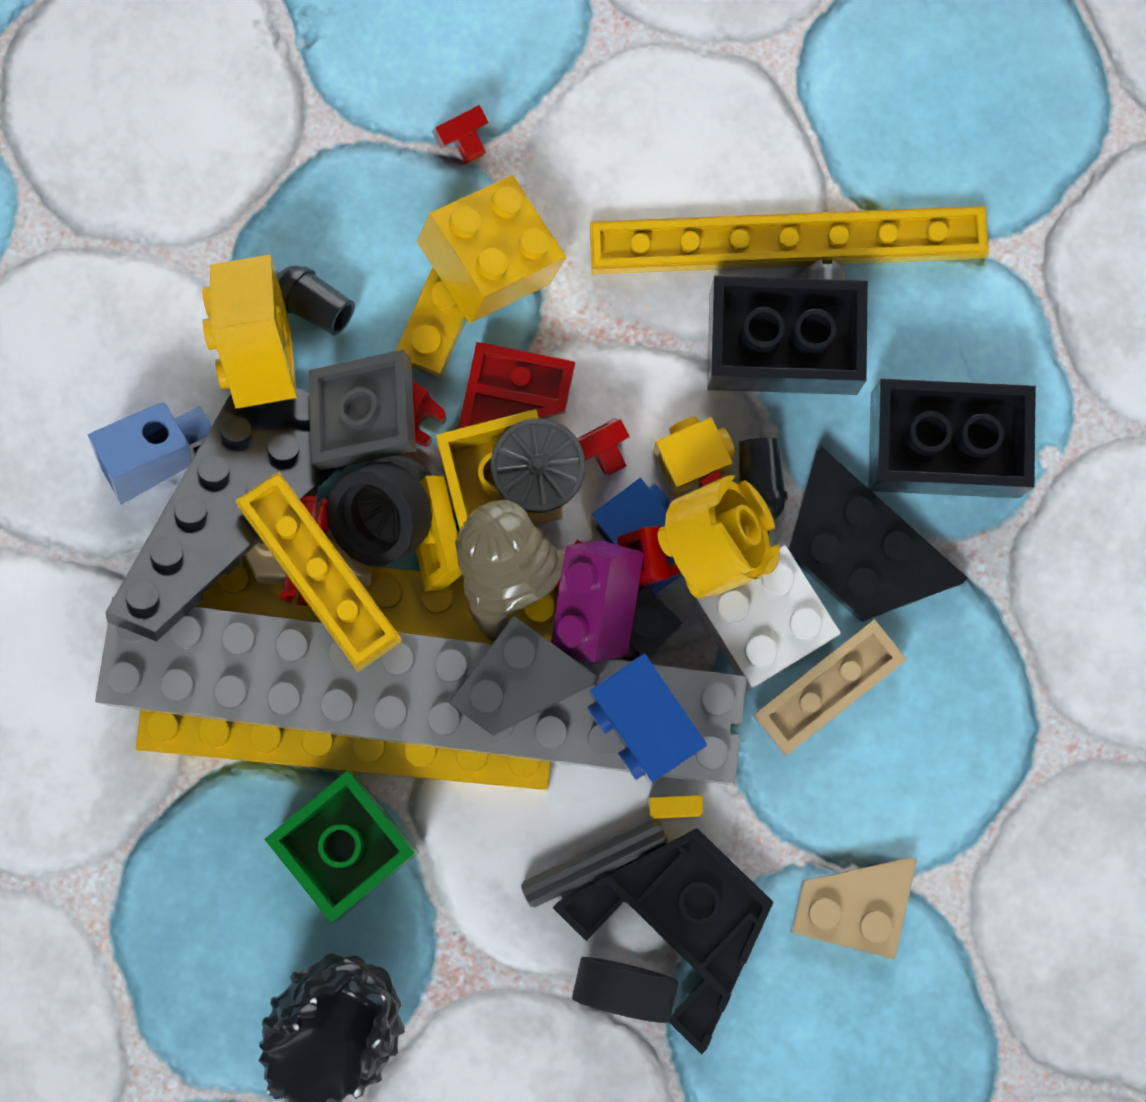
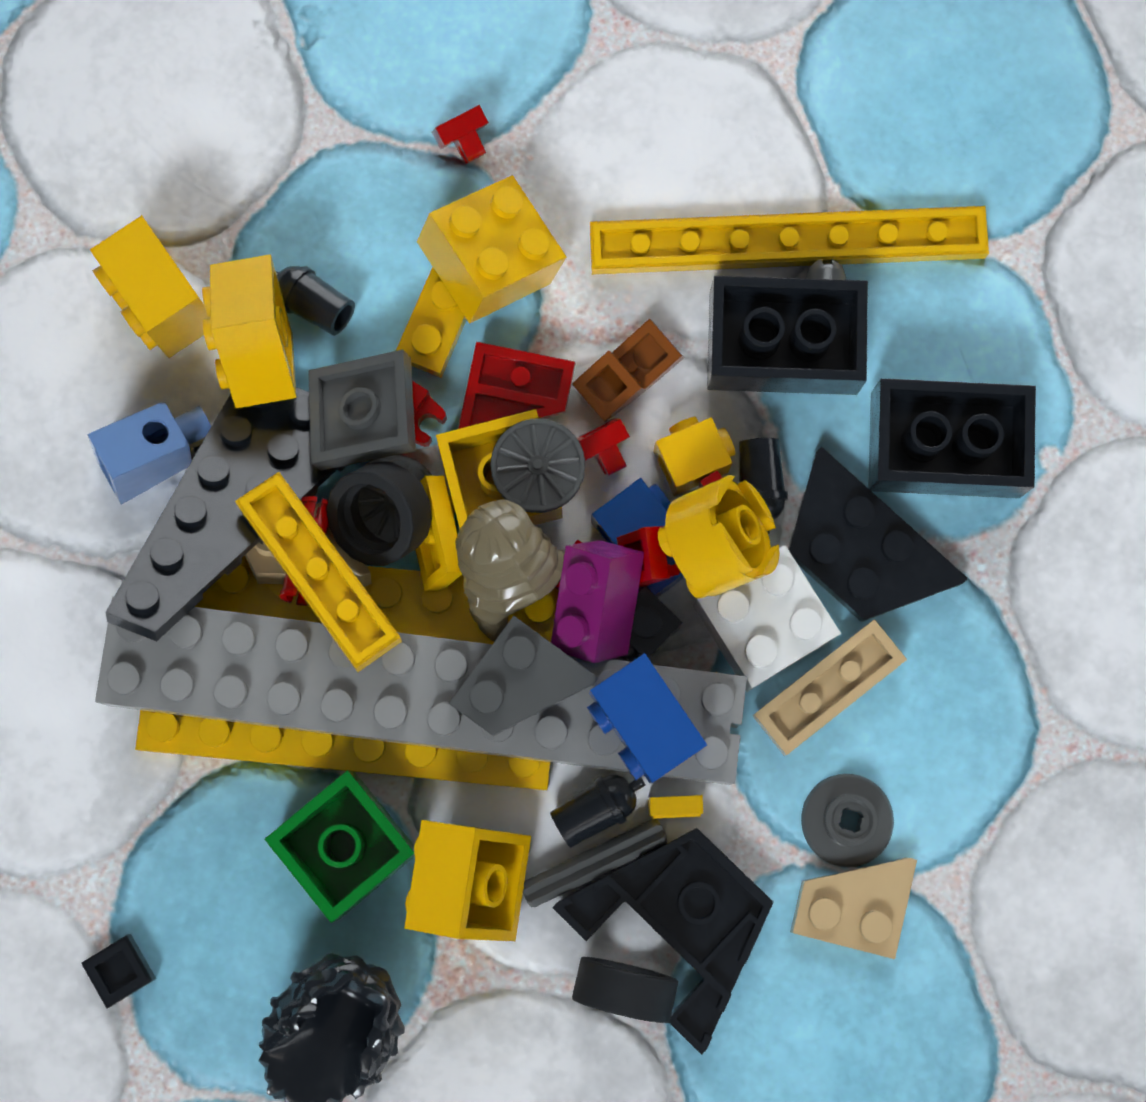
(118, 971): none -> black tile
(149, 288): none -> yellow brick
(467, 882): none -> yellow brick
(596, 808): none -> black piece
(628, 370): none -> dark orange slope
(823, 814): none -> dark grey piece

